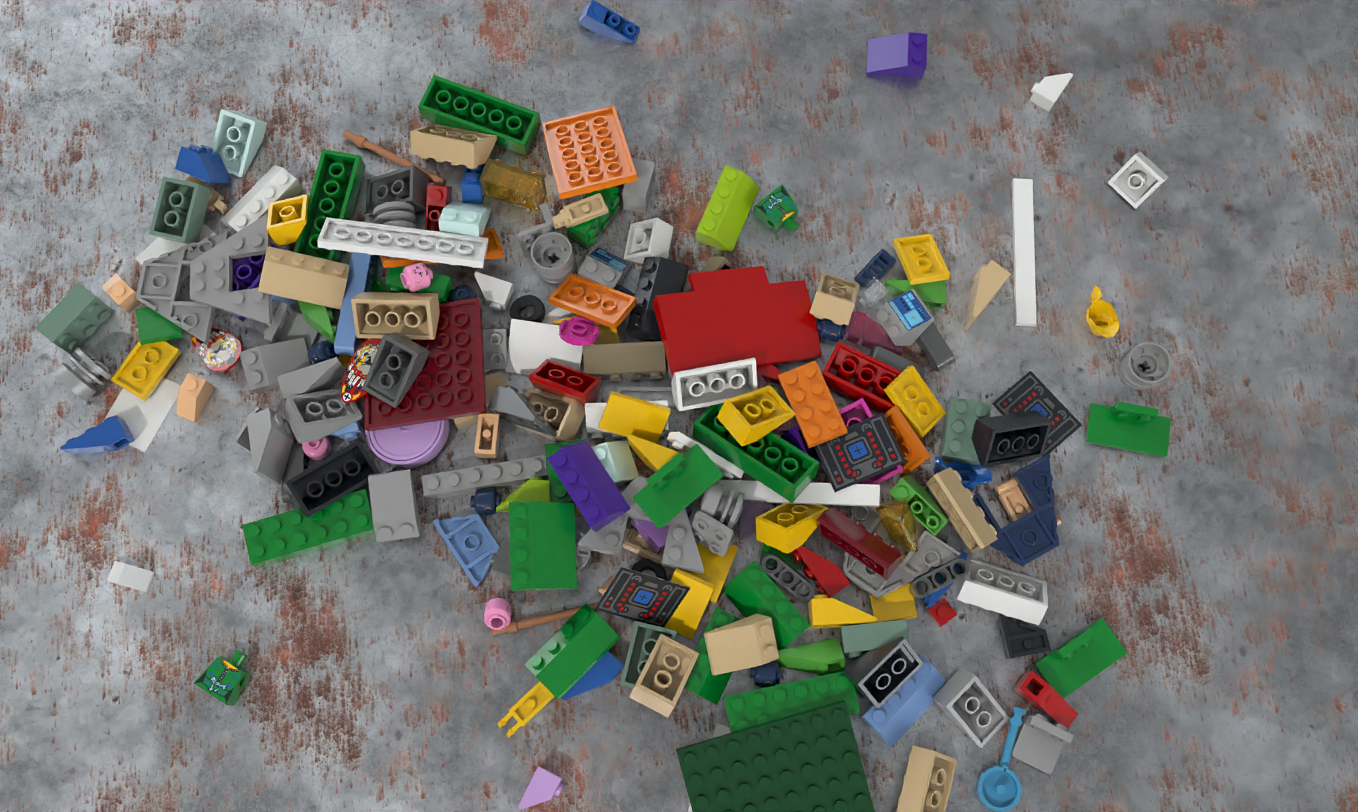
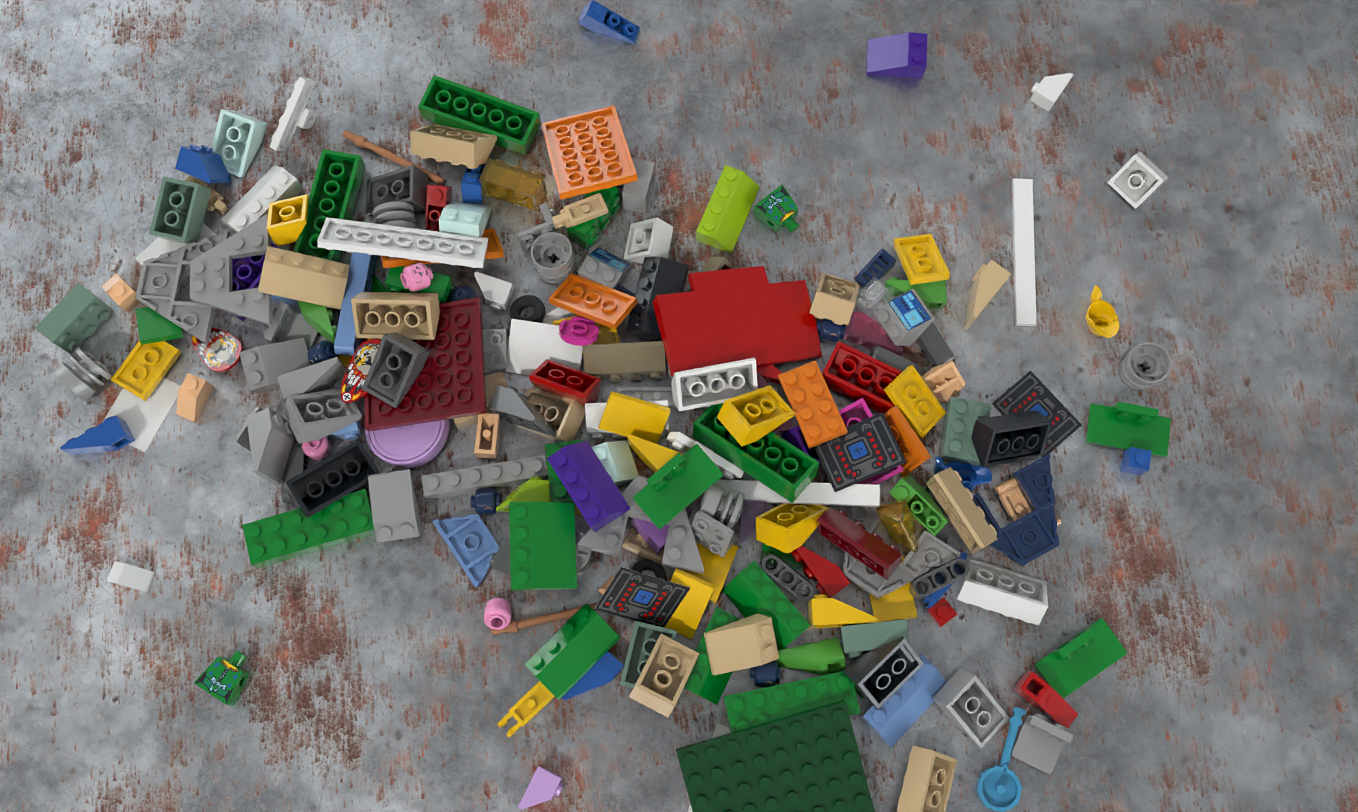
(294, 114): none -> white plate
(944, 381): none -> light nougat slope
(1023, 639): black wing -> none
(1135, 461): none -> blue brick

